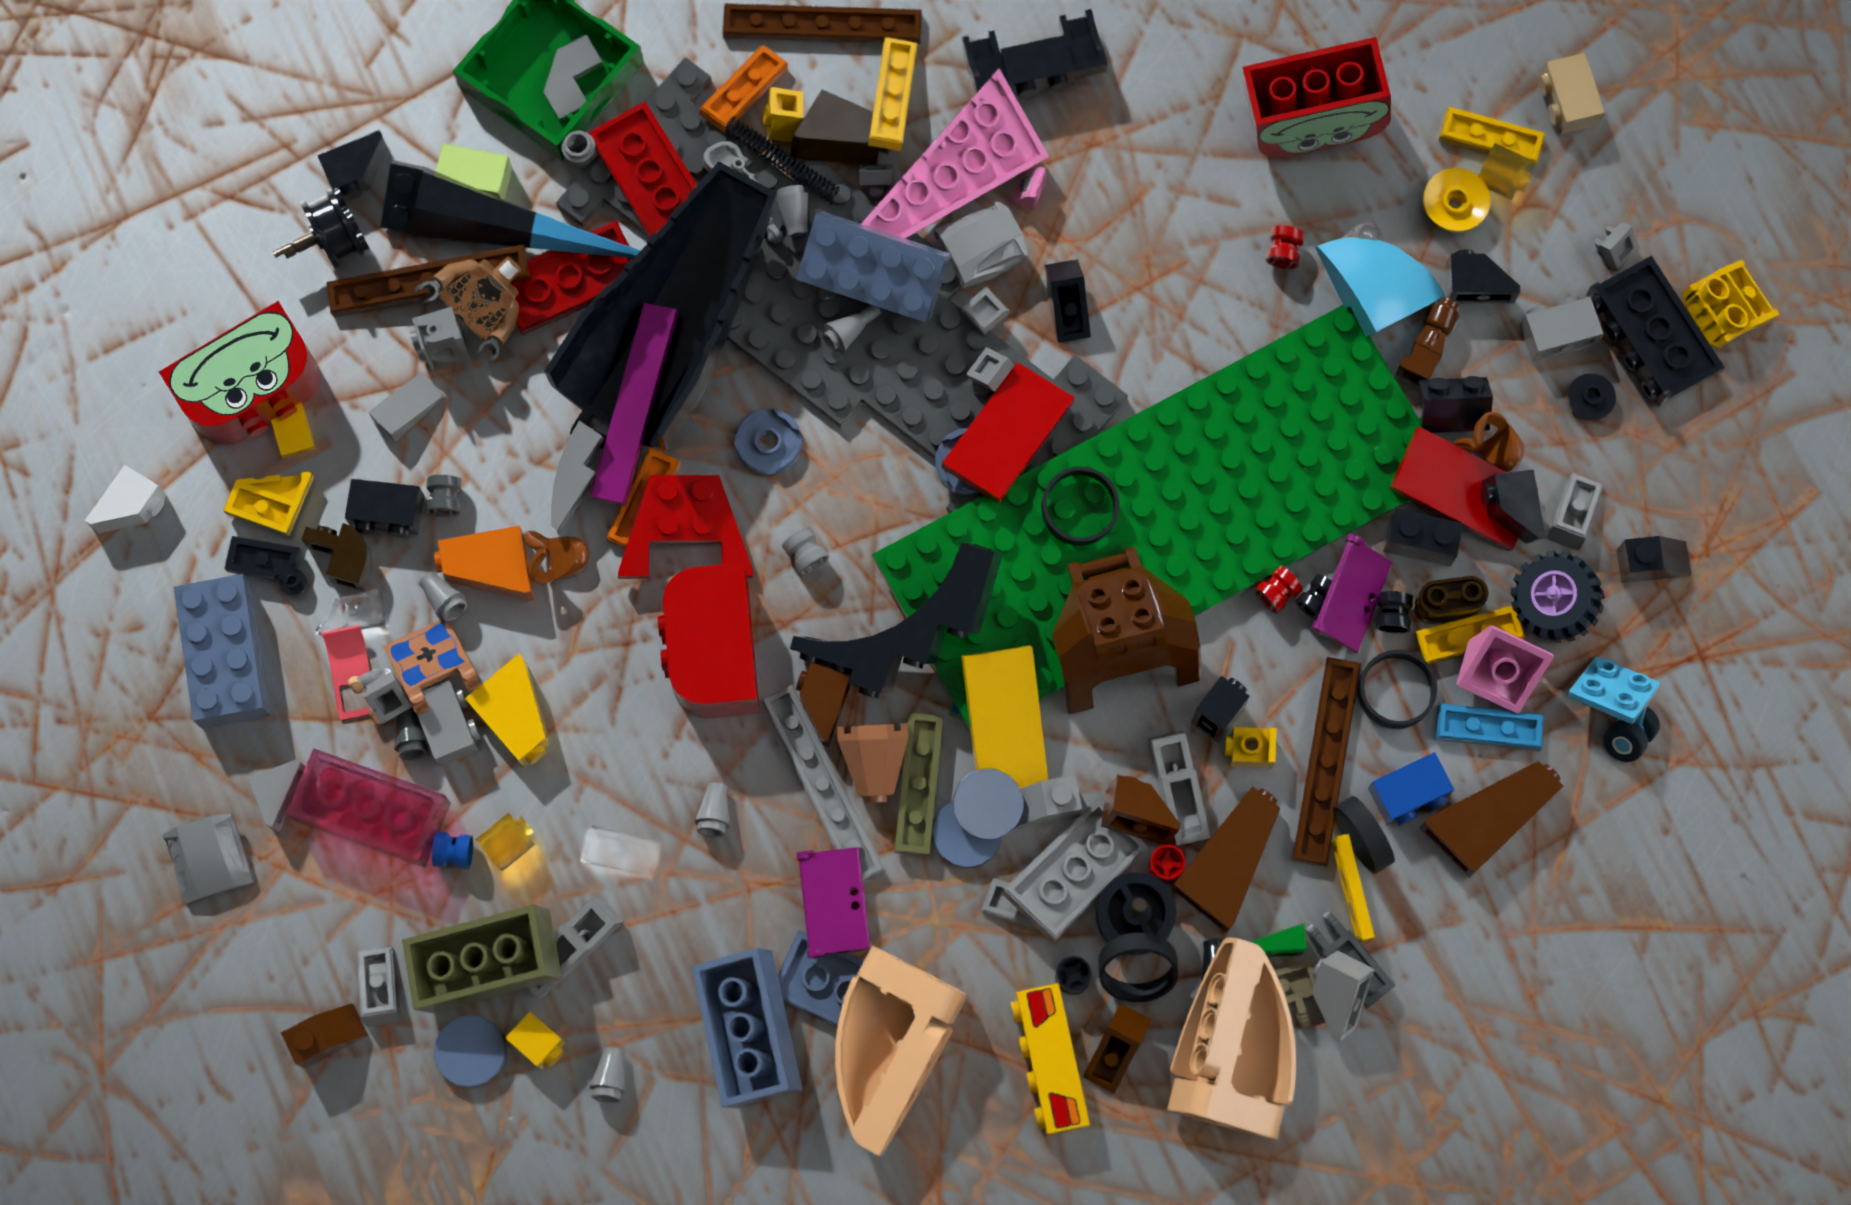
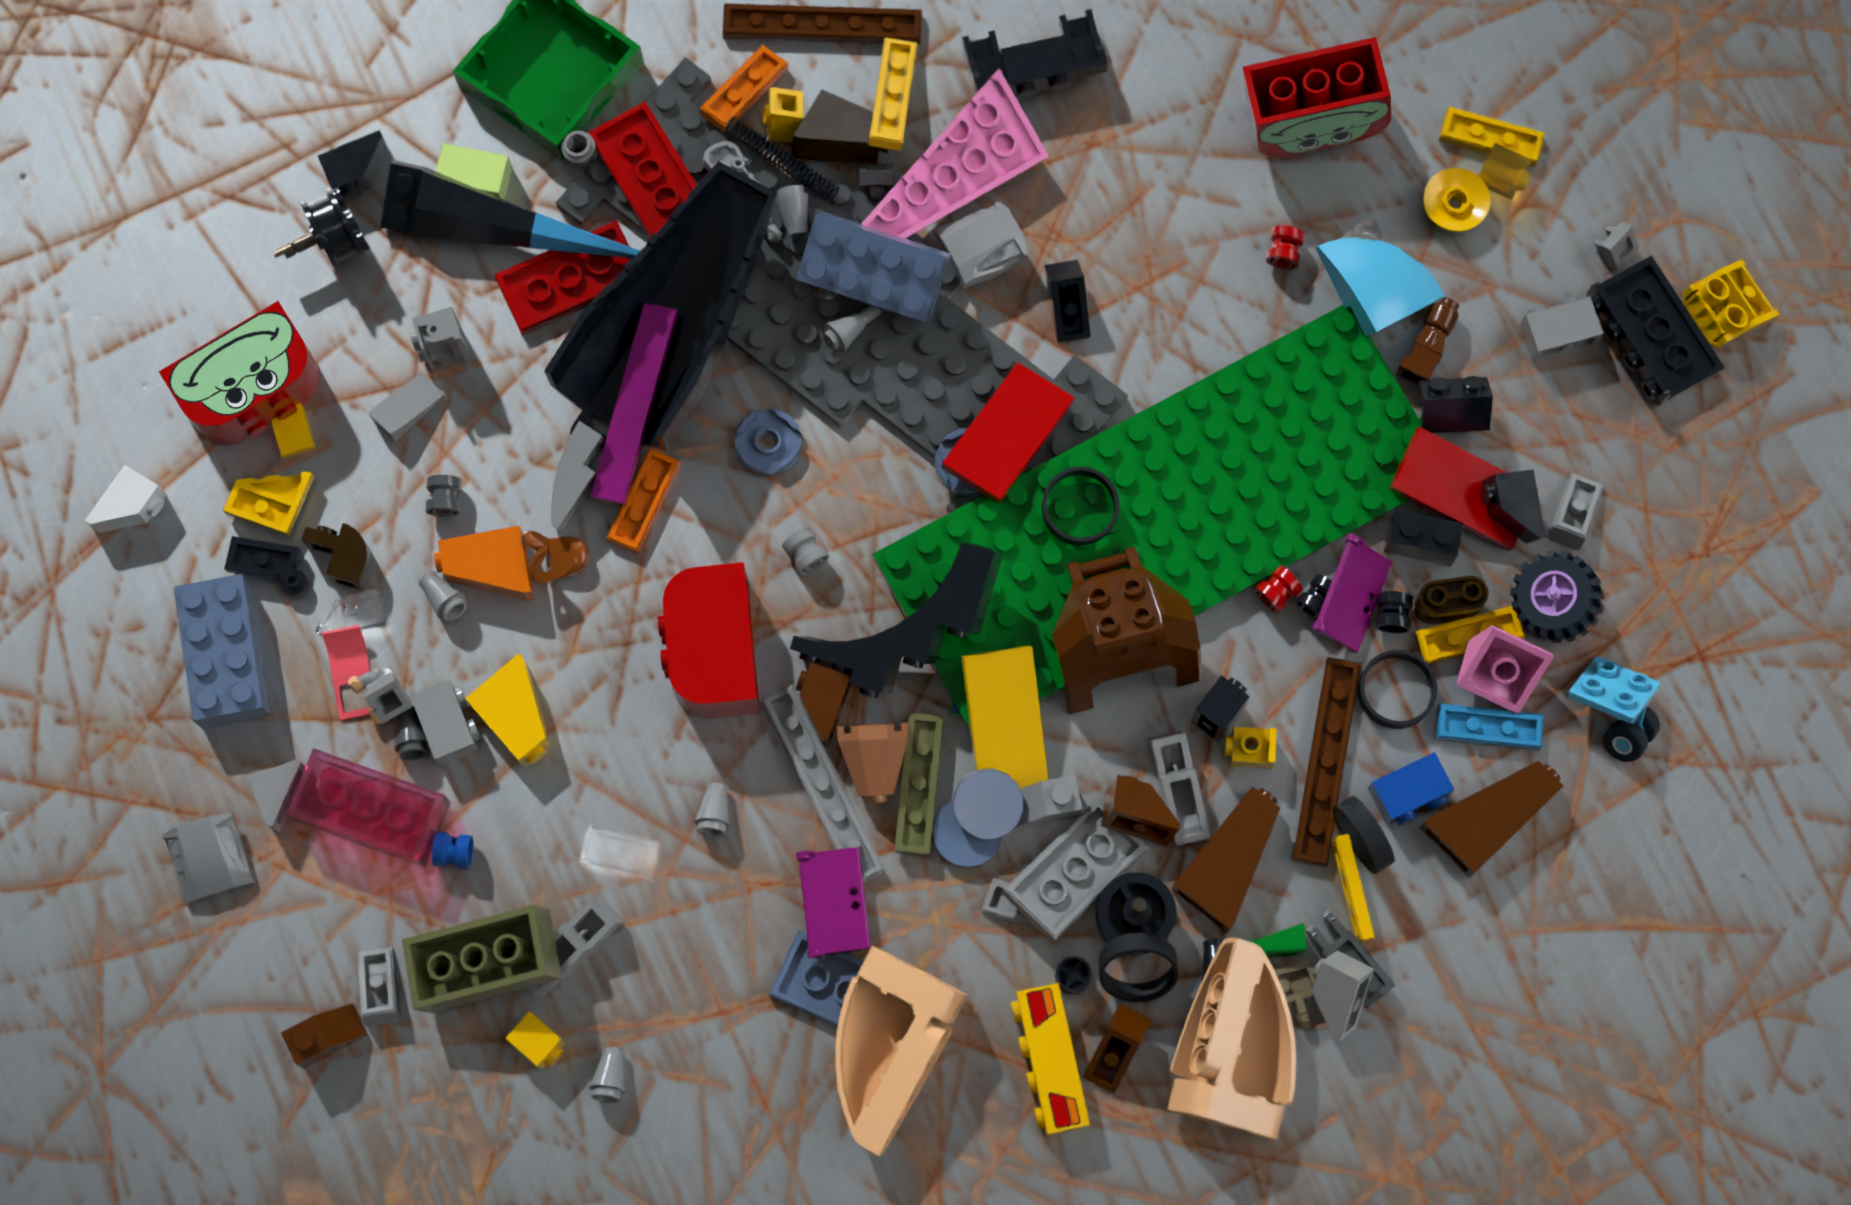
(384, 507): black brick -> none
(399, 284): reddish brown tile -> none
(428, 658): nougat flag -> none
(470, 1051): sand blue tile -> none
(479, 298): torso -> none
(506, 840): clear yellow brick -> none
(568, 66): light grey tile -> none
(682, 512): red wing -> none
(747, 1028): sand blue brick -> none
(984, 311): light grey tile -> none
(990, 369): light grey plate -> none
(1029, 188): bright pink slope -> none
(1168, 858): red wheel -> none
(1478, 279): black slope -> none
(1502, 449): dark orange piece -> none
(1571, 94): tan brick -> none
(1591, 396): black piece -> none
(1652, 559): black slope -> none

